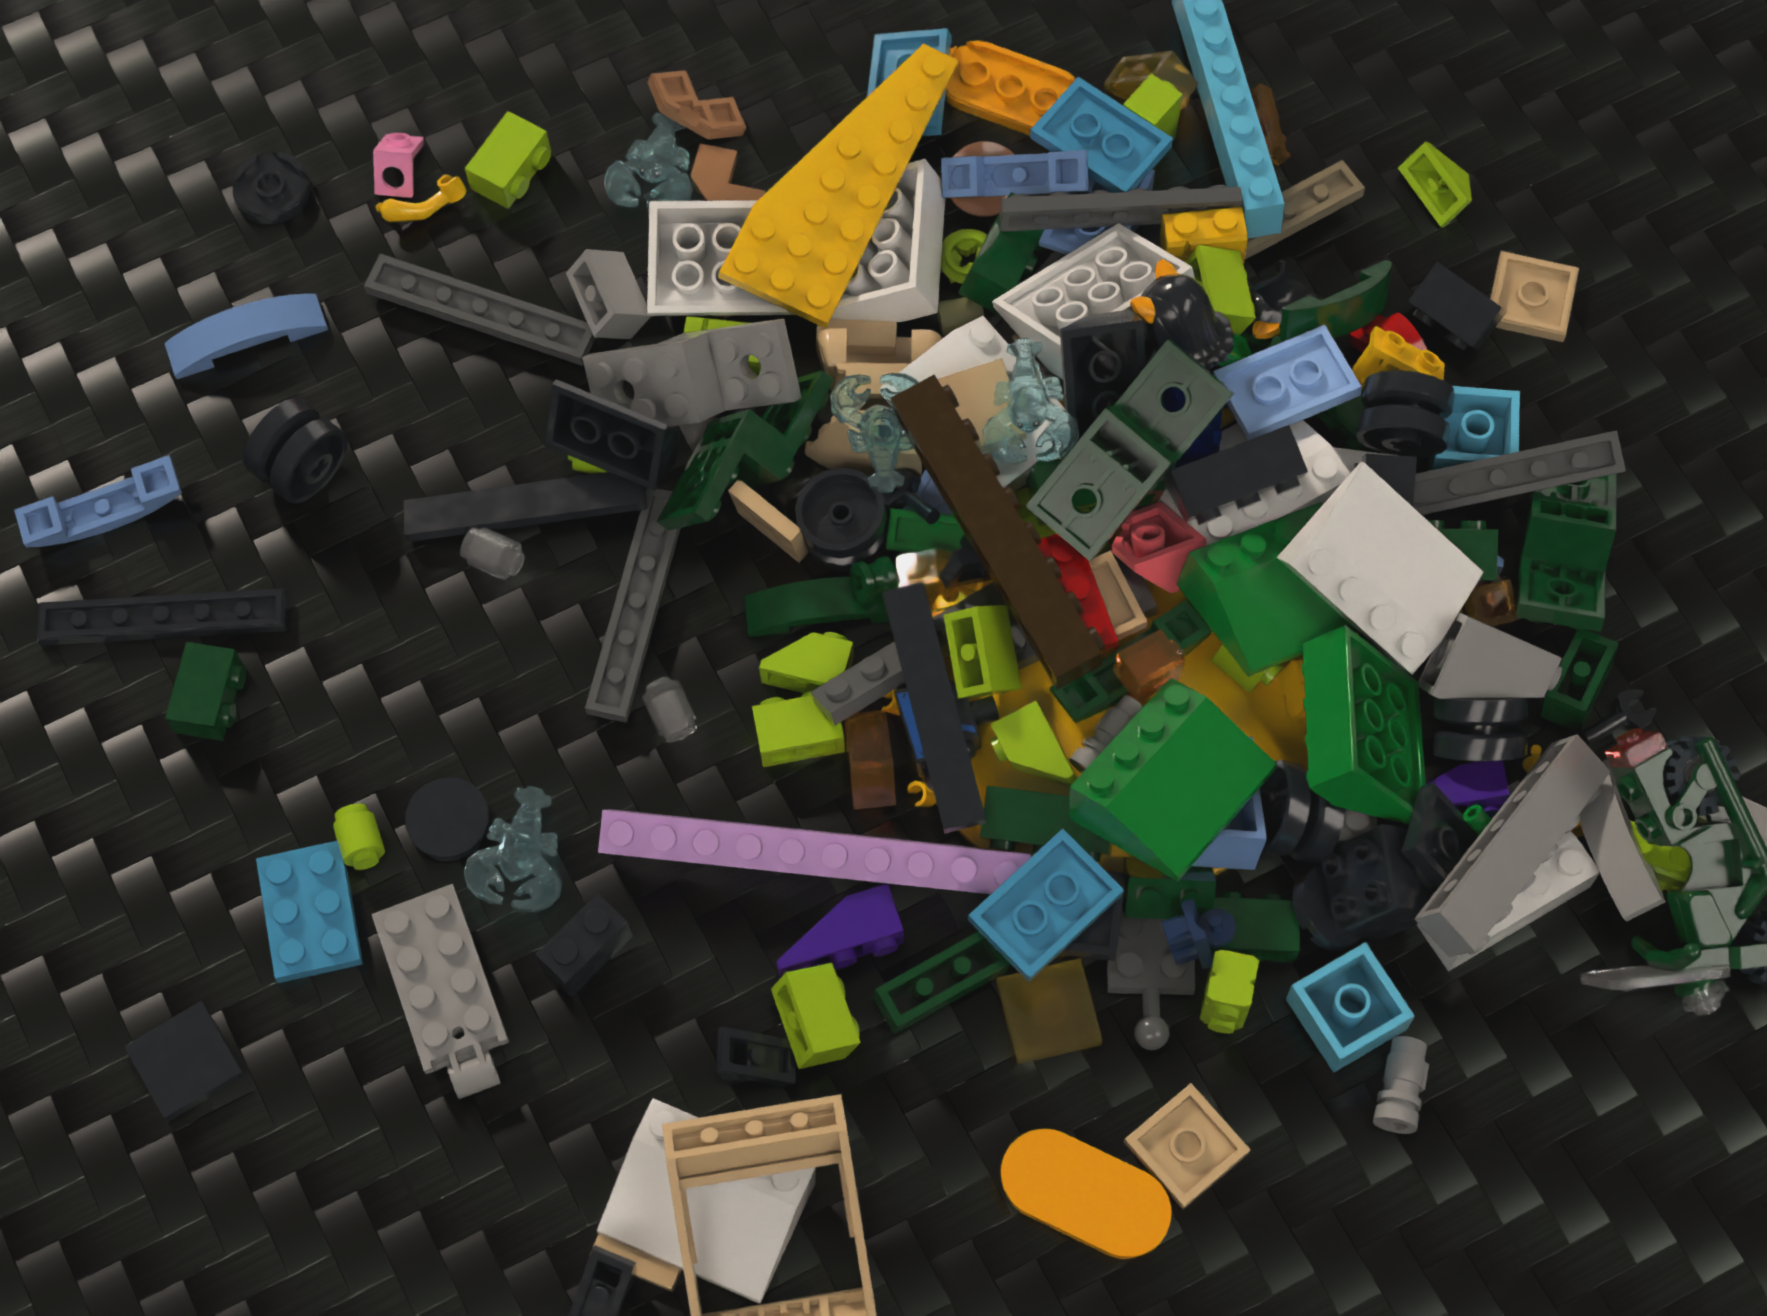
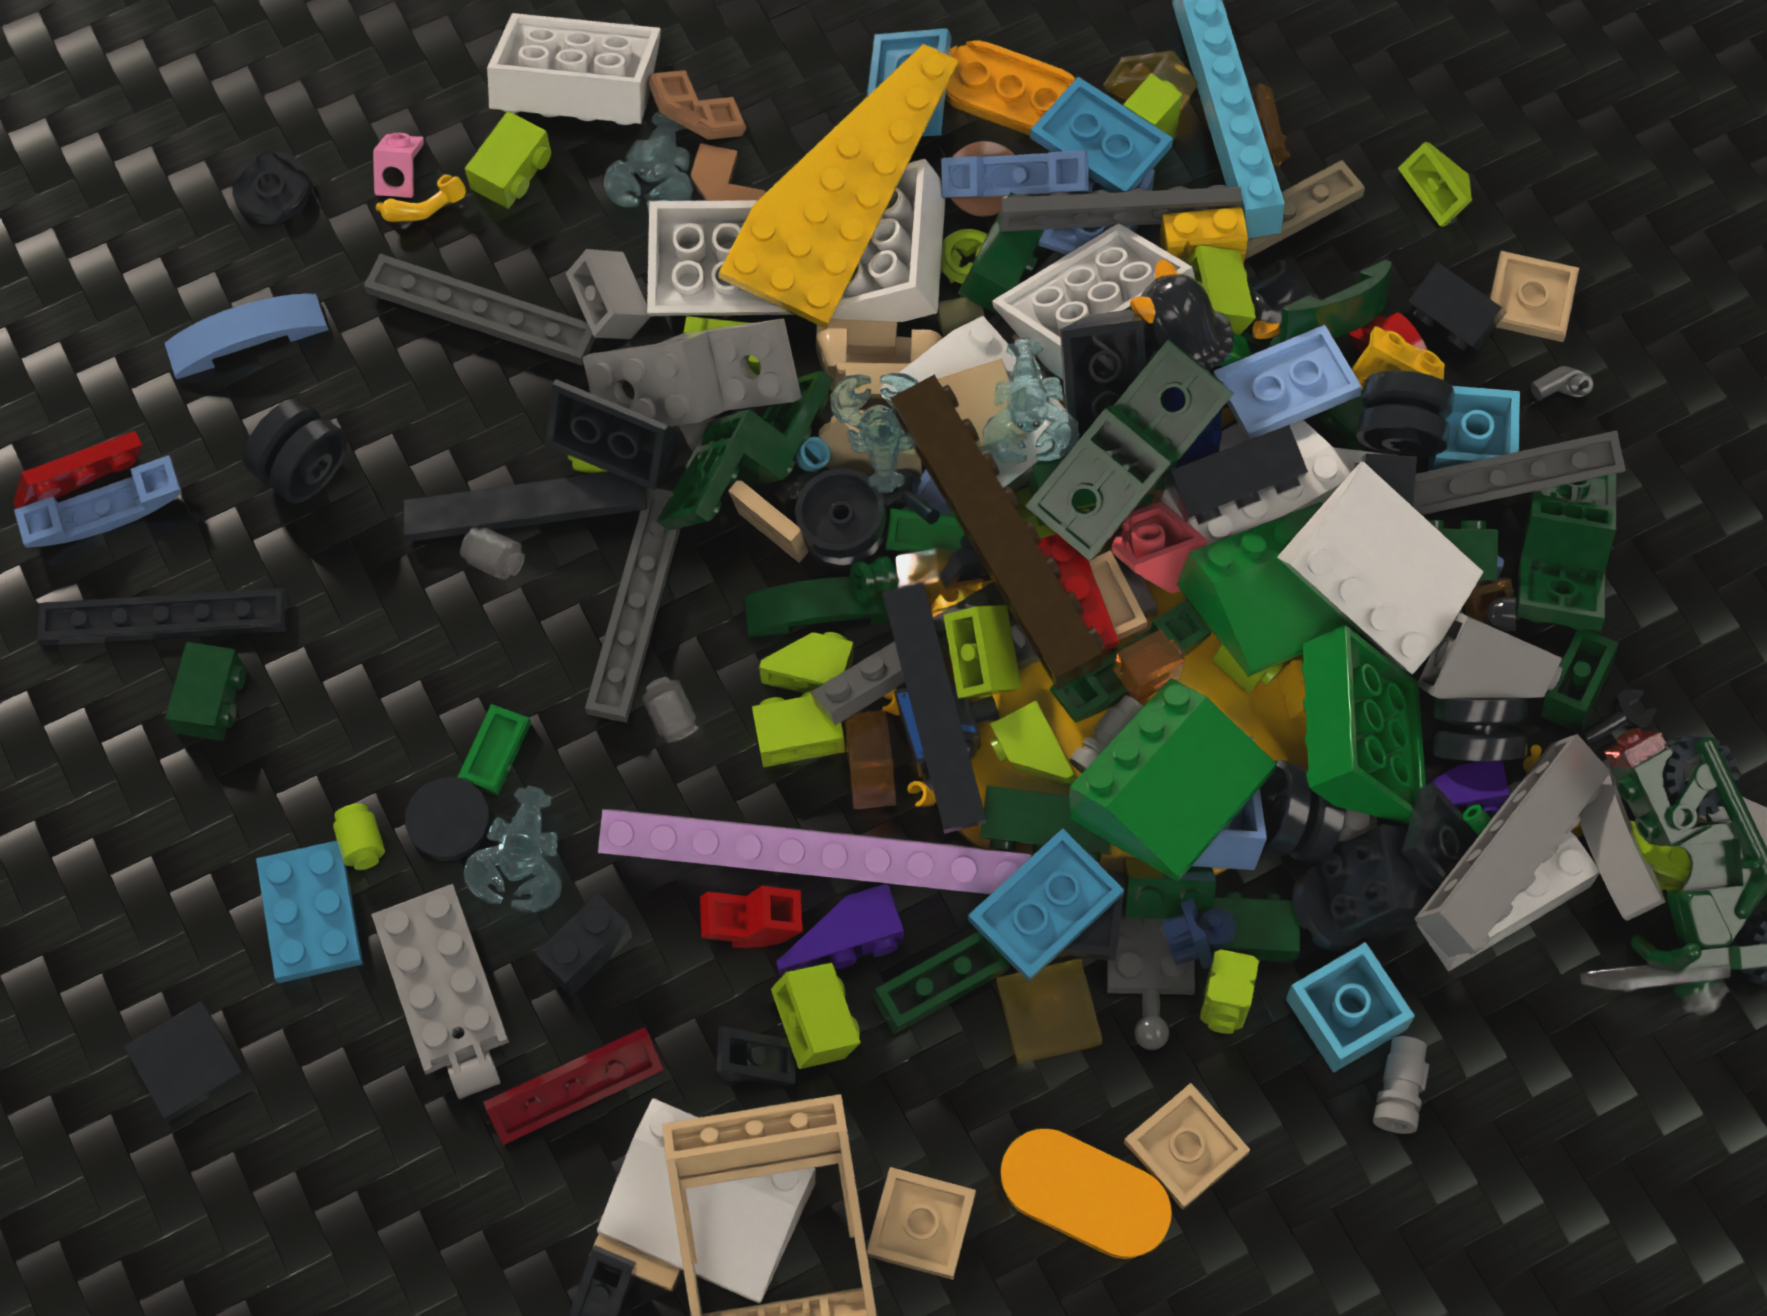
(77, 469): none -> red wing
(494, 749): none -> green tile
(573, 68): none -> white slope
(573, 1086): none -> dark red plate
(753, 920): none -> red brick
(816, 451): none -> medium azure hinge
(921, 1223): none -> tan tile
(1502, 613): none -> black hinge
(1562, 380): none -> dark grey arm

